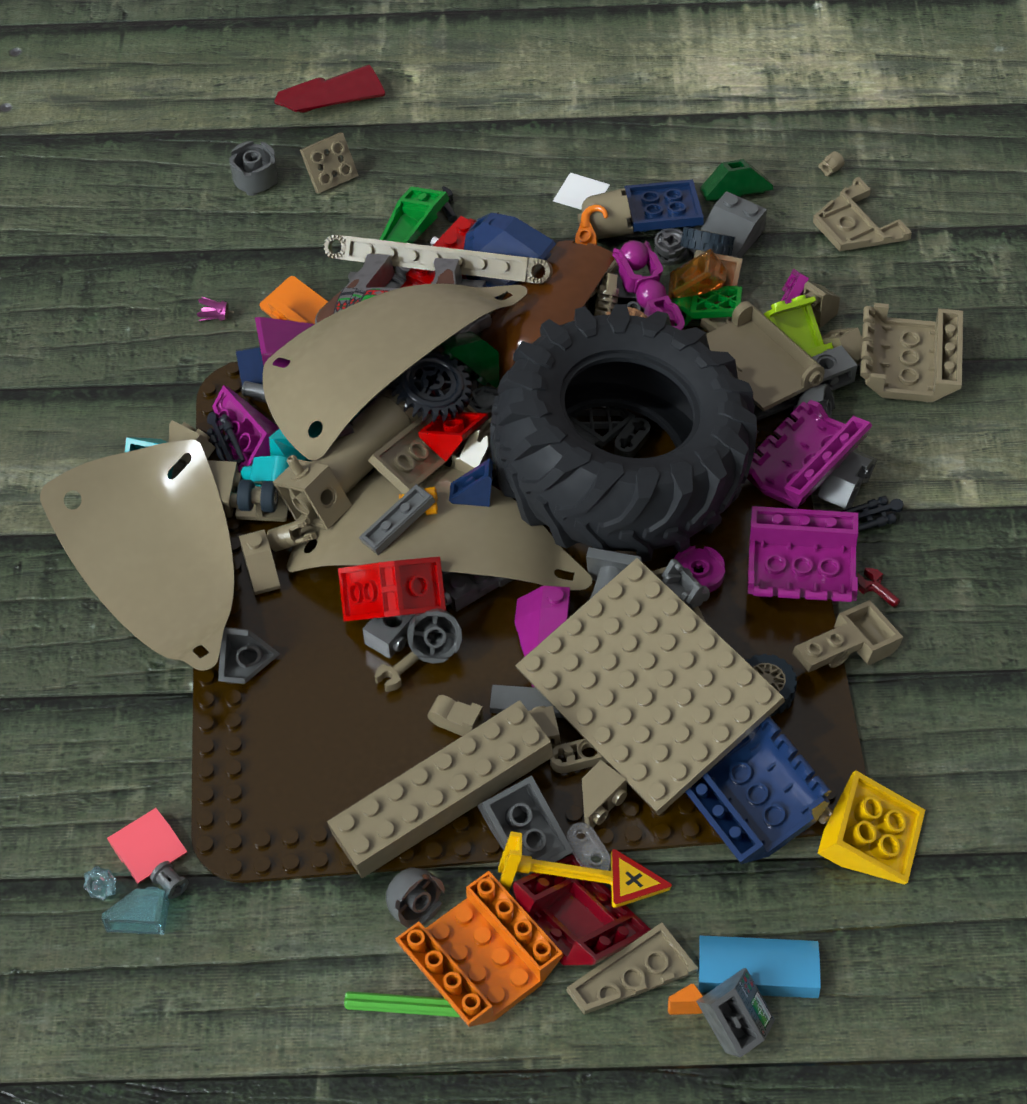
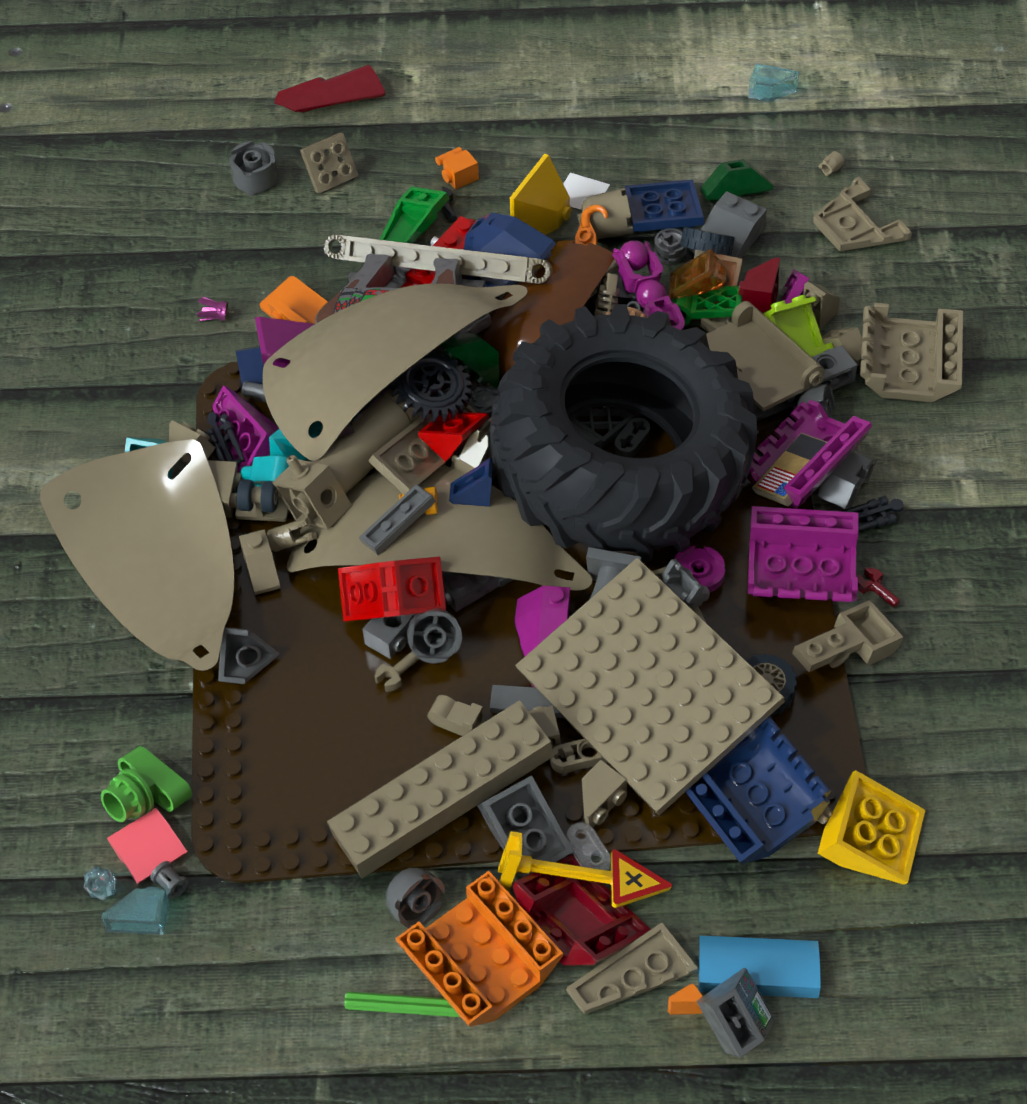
(141, 783): none -> bright green beam
(458, 167): none -> orange brick
(541, 198): none -> yellow slope
(761, 285): none -> dark red slope
(772, 83): none -> clear light blue slope
(791, 461): none -> tile

